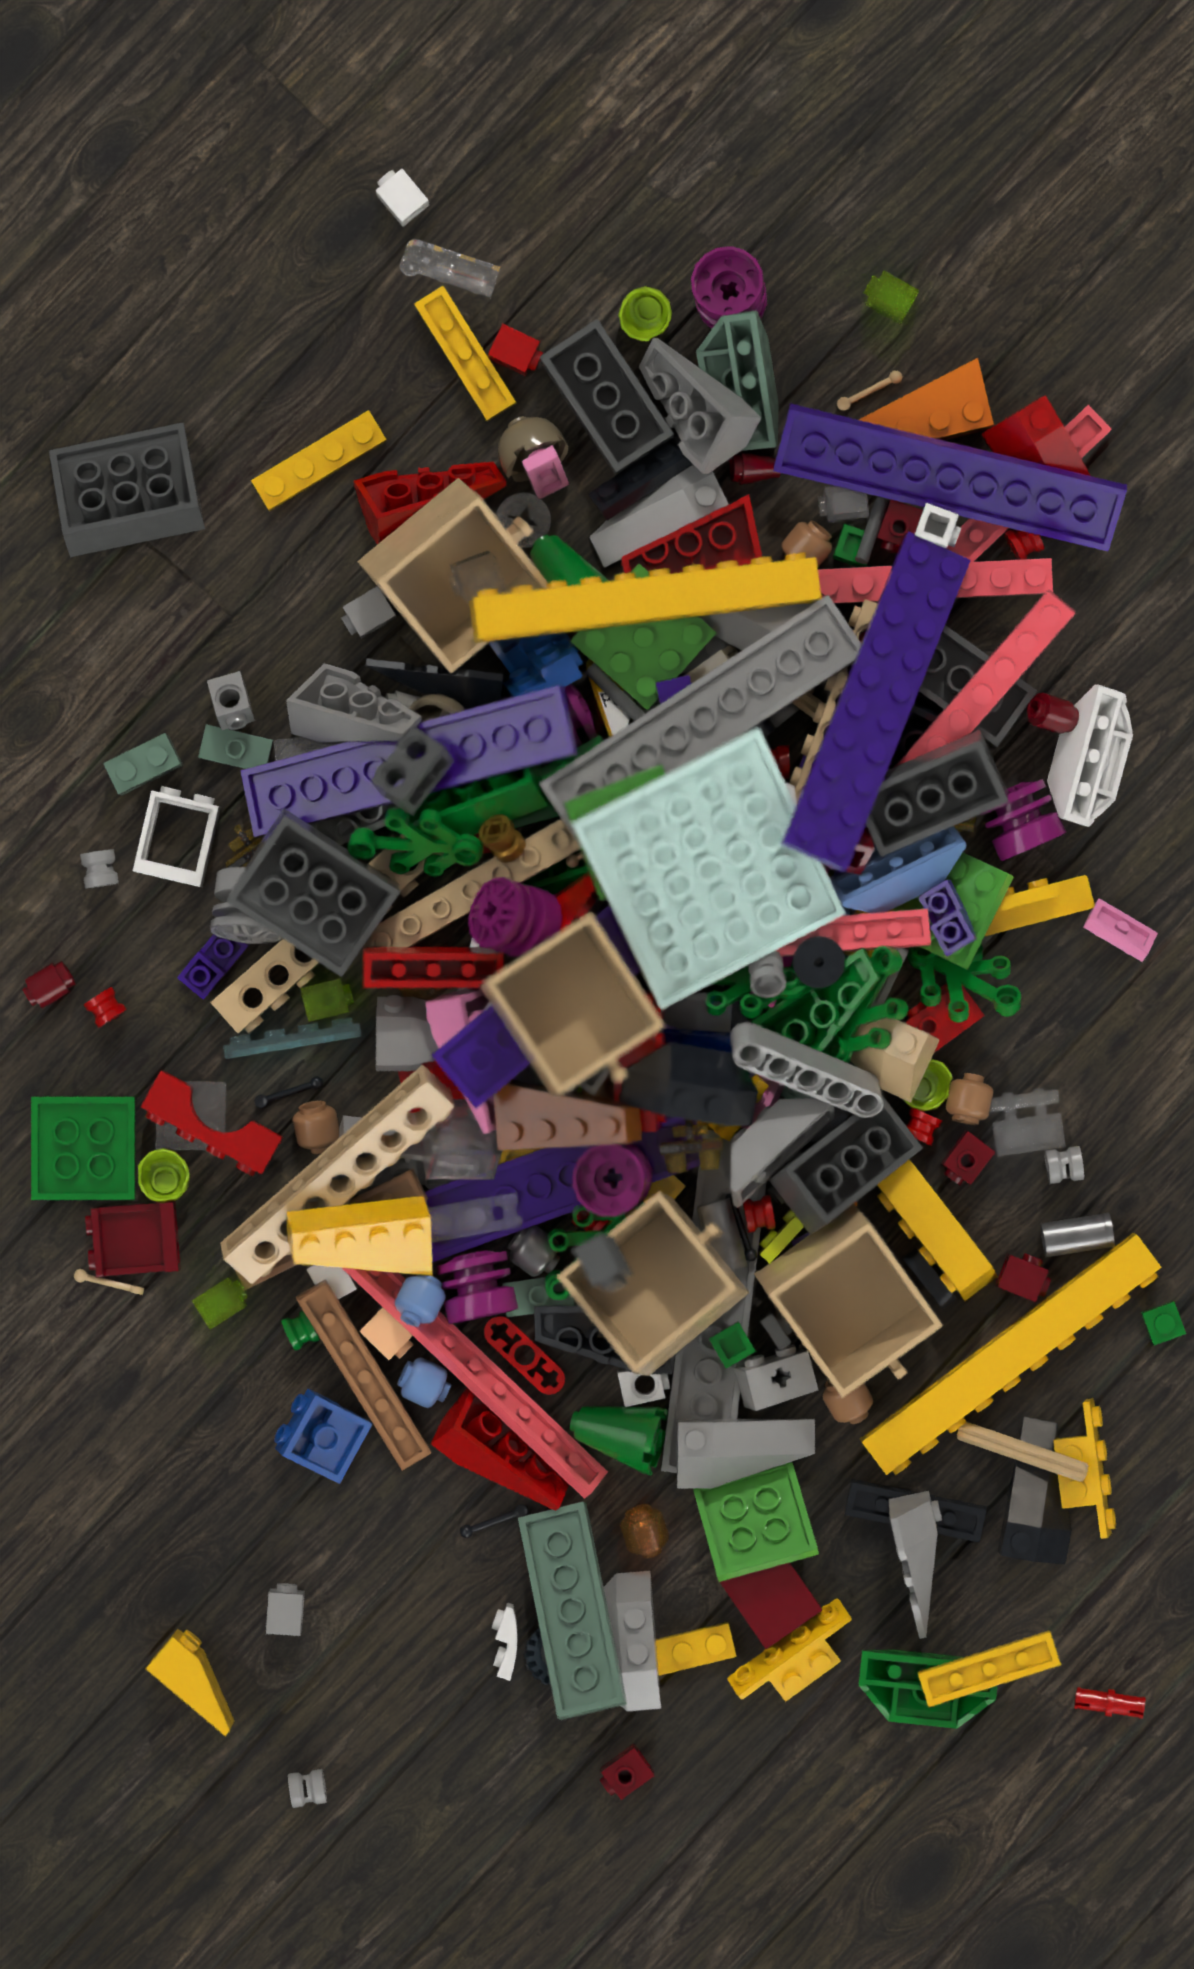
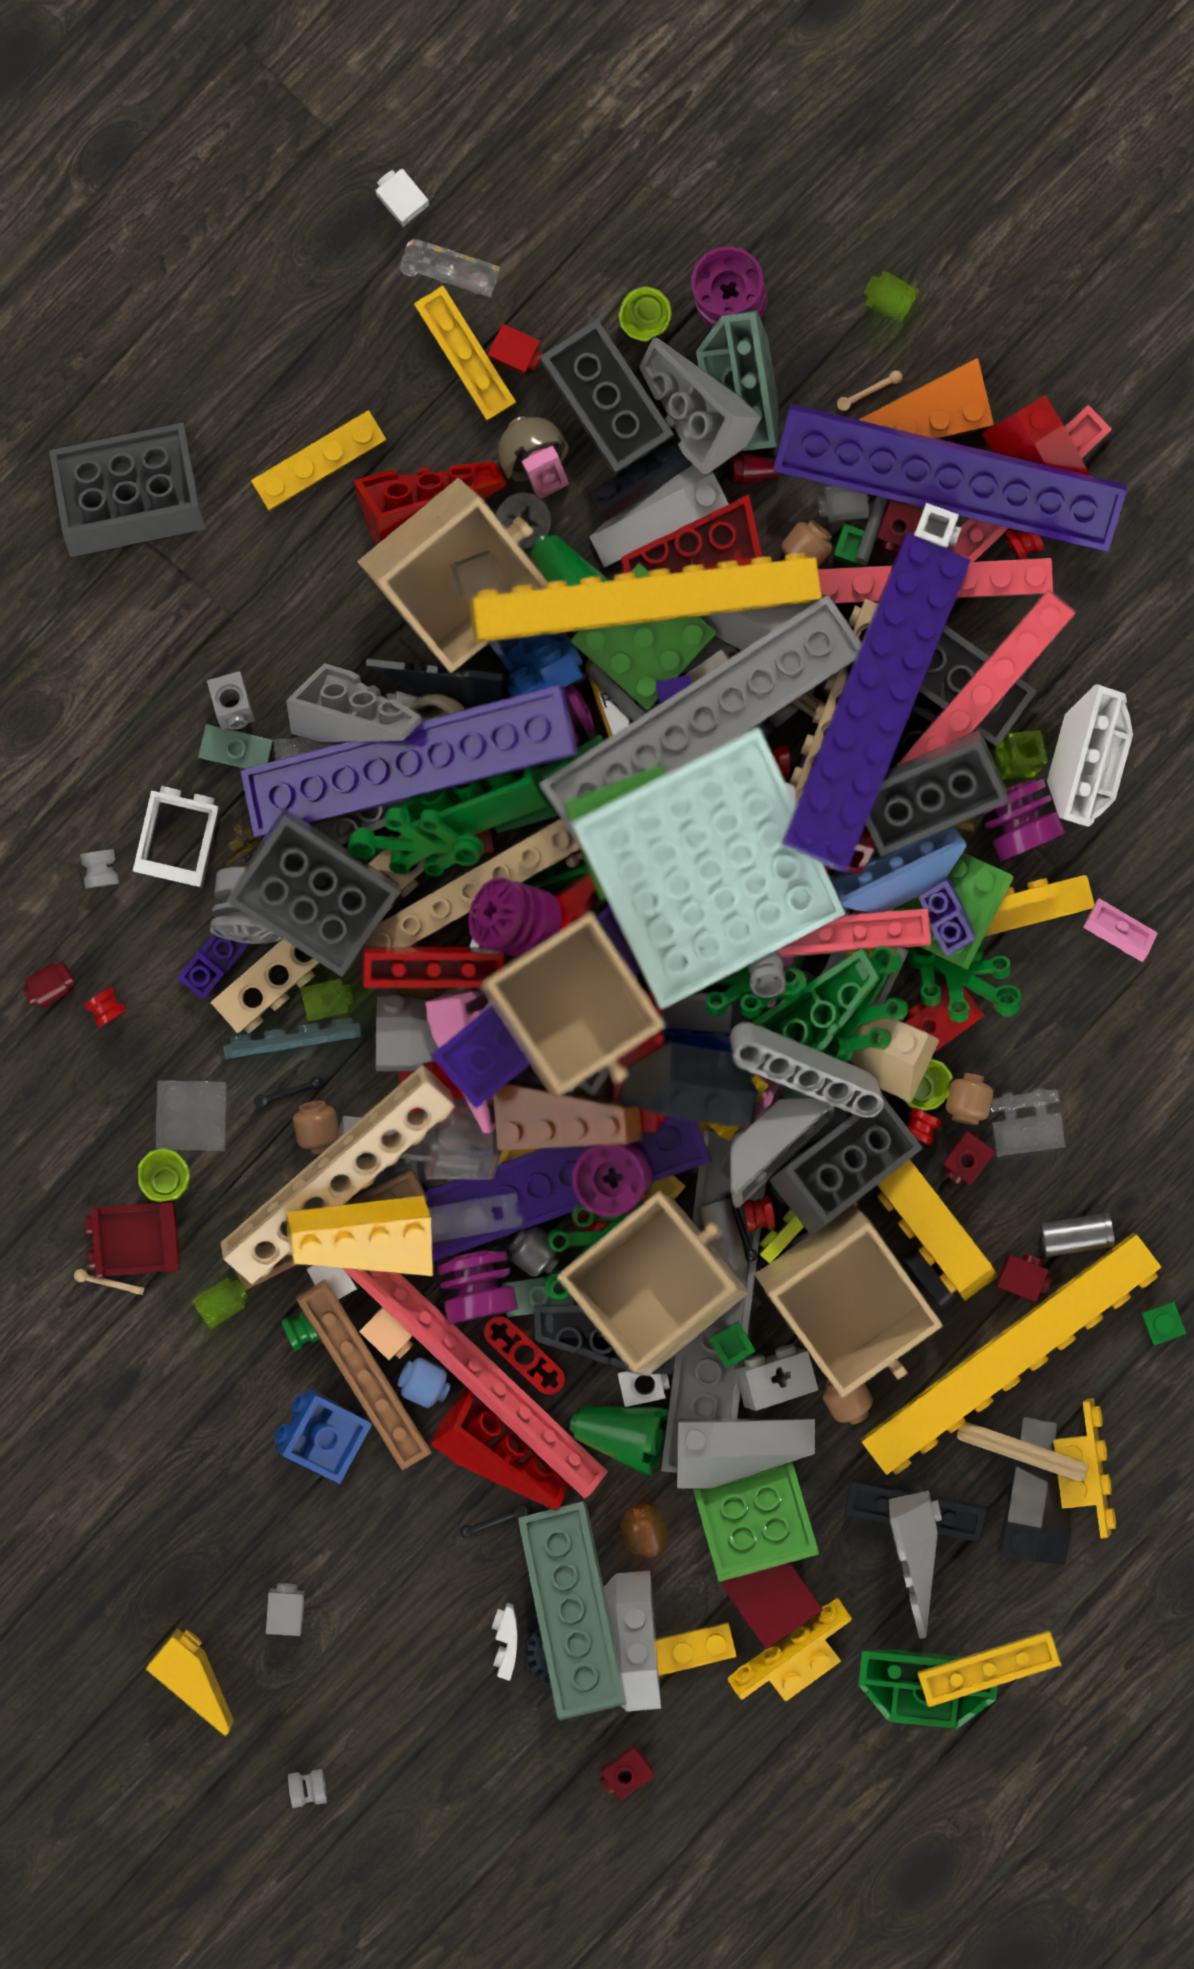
(83, 1148): green plate -> none
(143, 764): sand green brick -> none
(173, 1102): red arch -> none
(367, 613): light grey brick -> none
(418, 774): dark grey brick -> none
(419, 1300): medium blue head -> none
(502, 838): pearl gold wheel -> none
(603, 1263): dark grey brick -> none
(708, 1148): clear yellow hips -> none
(776, 1327): dark grey plate -> none
(818, 962): black piece -> none
(1021, 755): none -> clear neon green brick
(1052, 713): dark red brick -> none
(1057, 1168): light grey wheel -> none
(1109, 1702): red pin -> none

